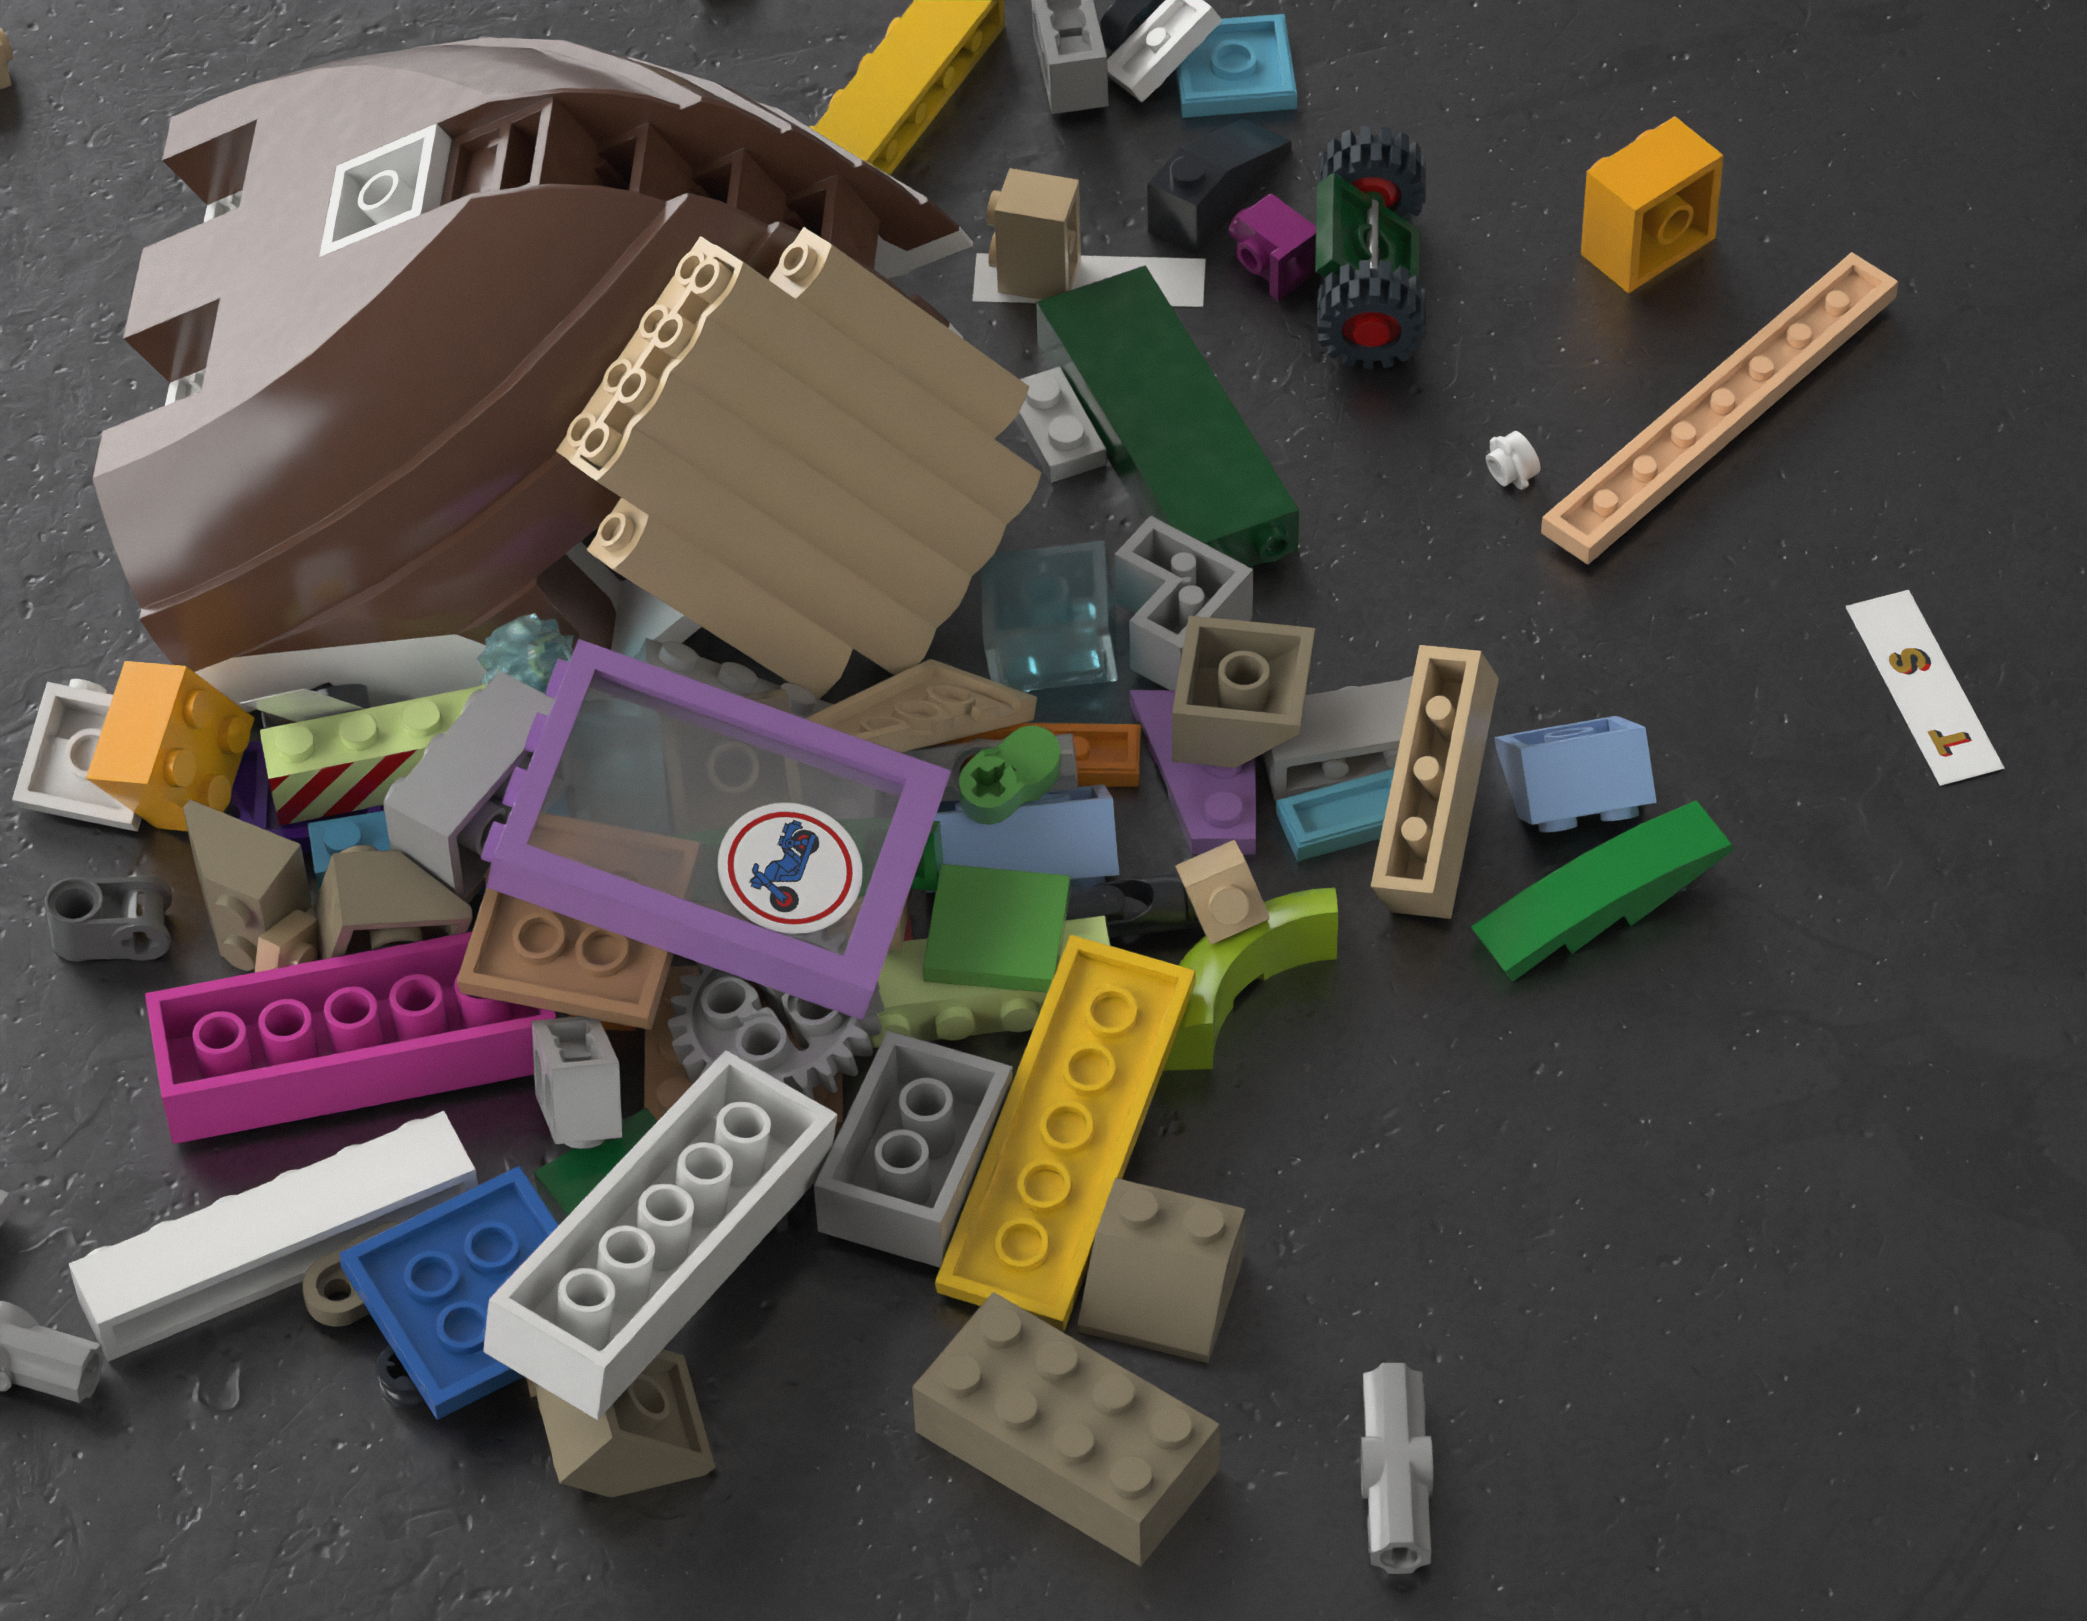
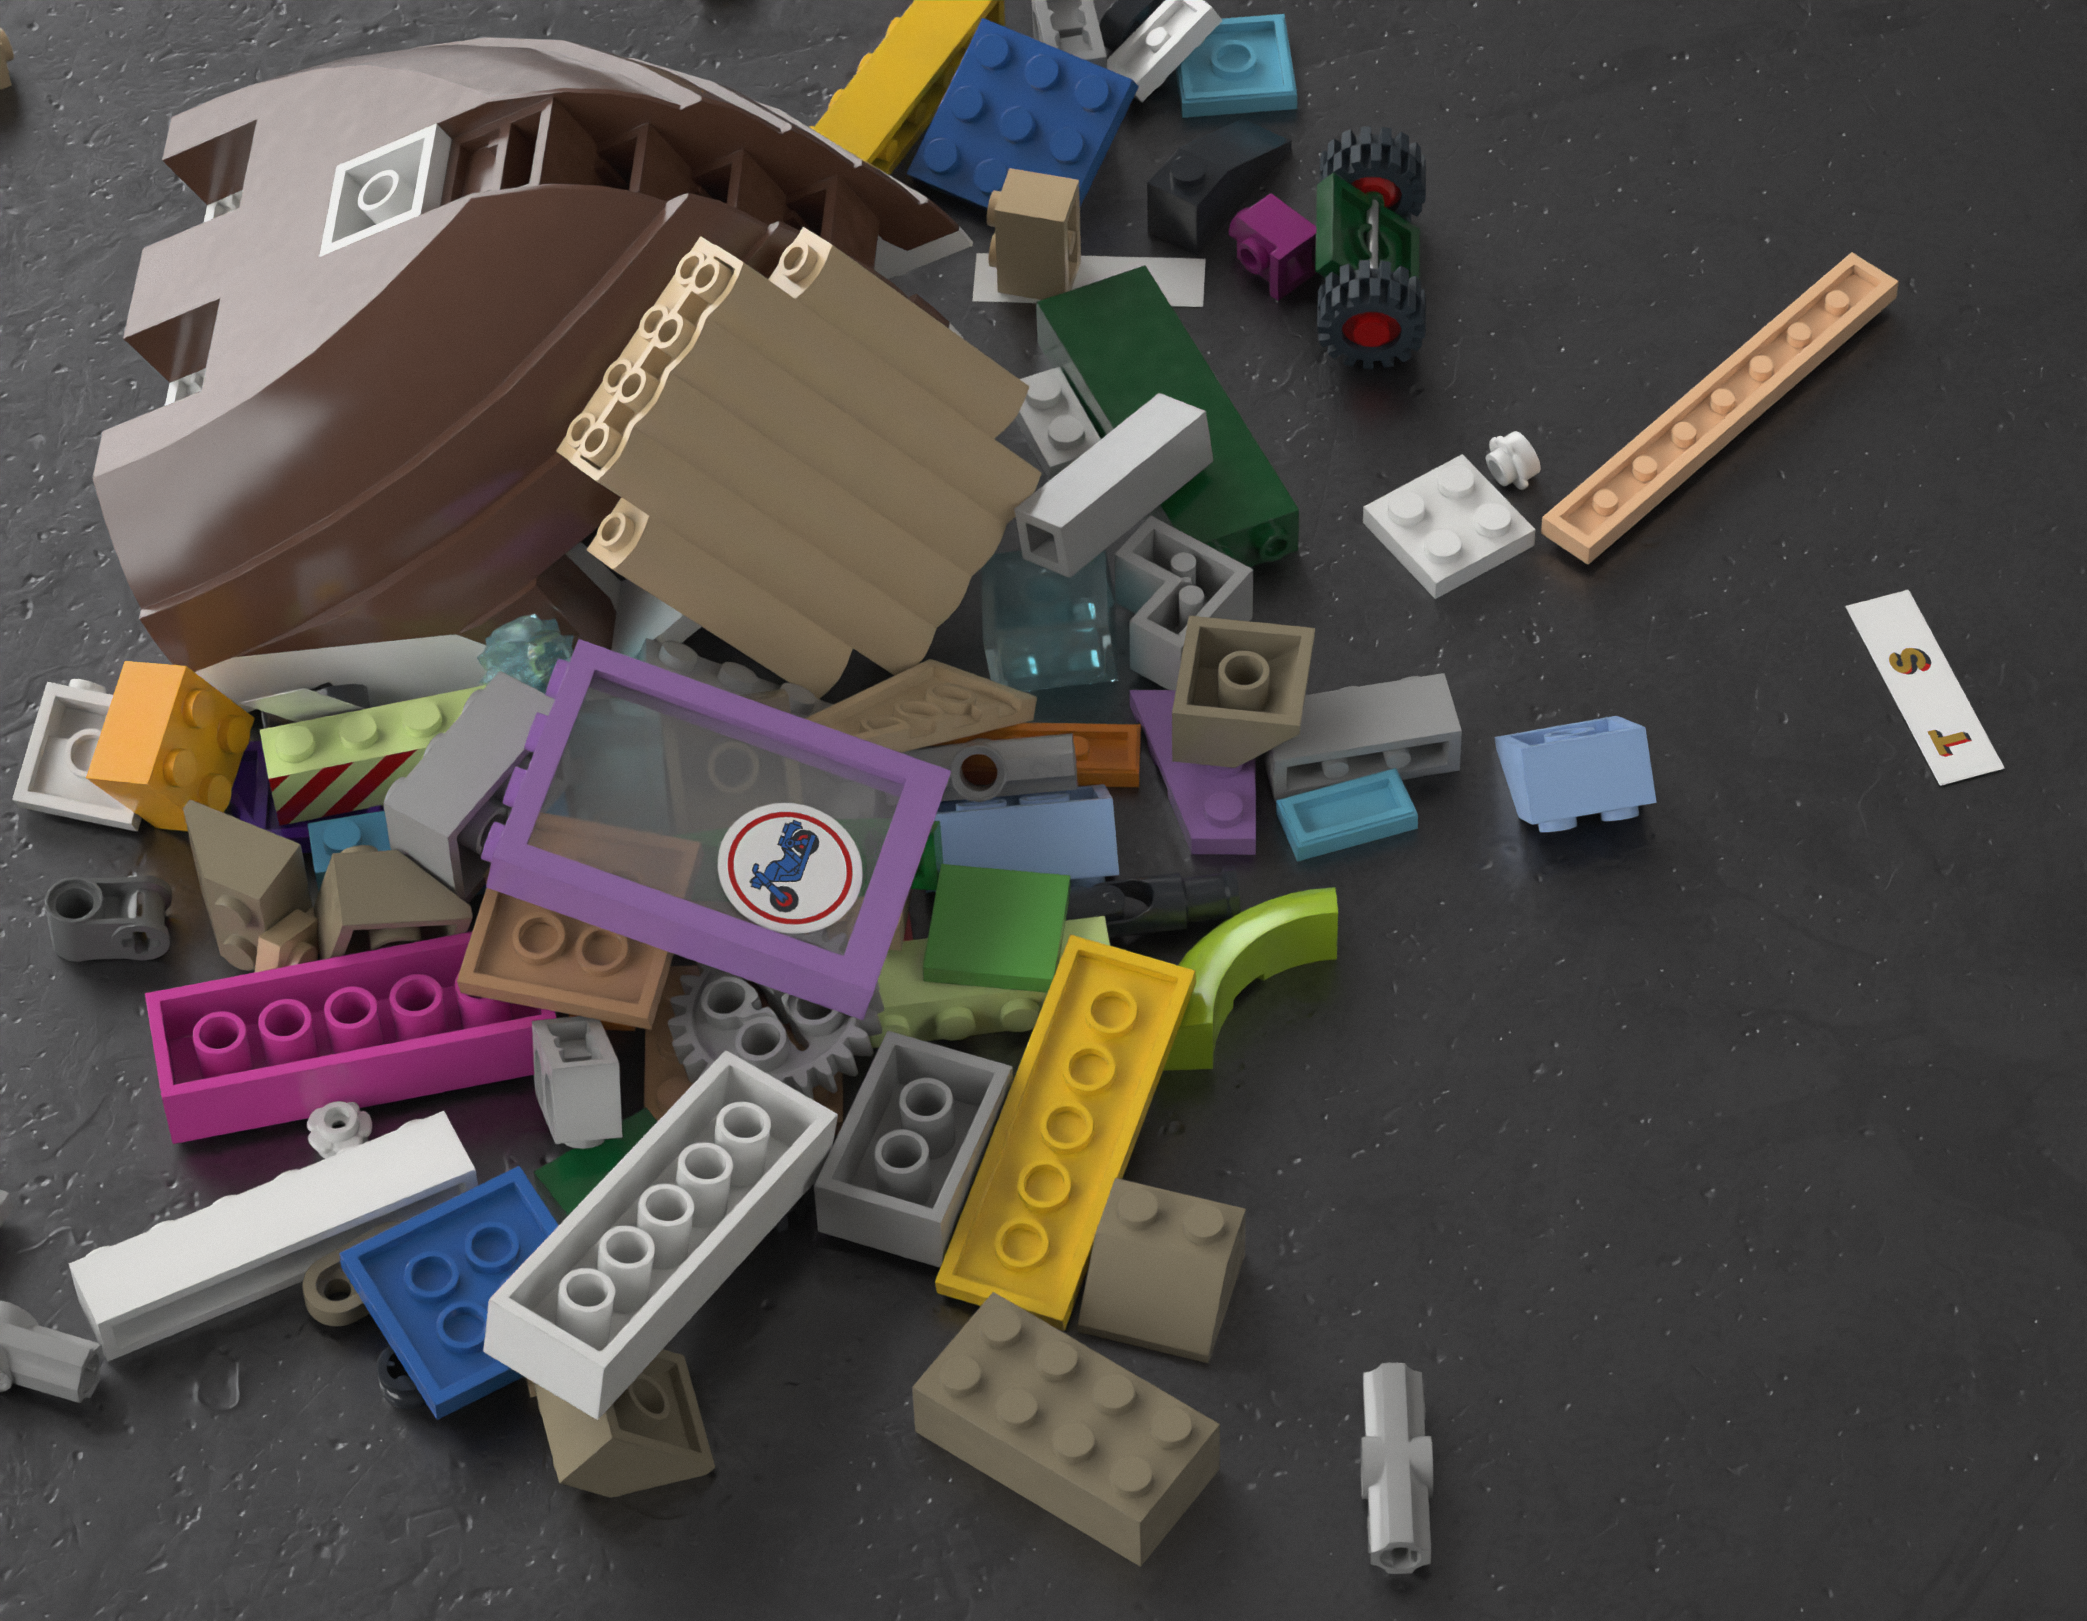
(331, 1140): none -> white plate
(1009, 775): bright green piece -> none
(1020, 110): none -> blue plate
(1114, 485): none -> light grey brick
(1222, 892): tan brick -> none
(1435, 782): tan brick -> none
(1449, 526): none -> white plate
(1601, 886): green slope -> none
(1651, 204): light orange brick -> none

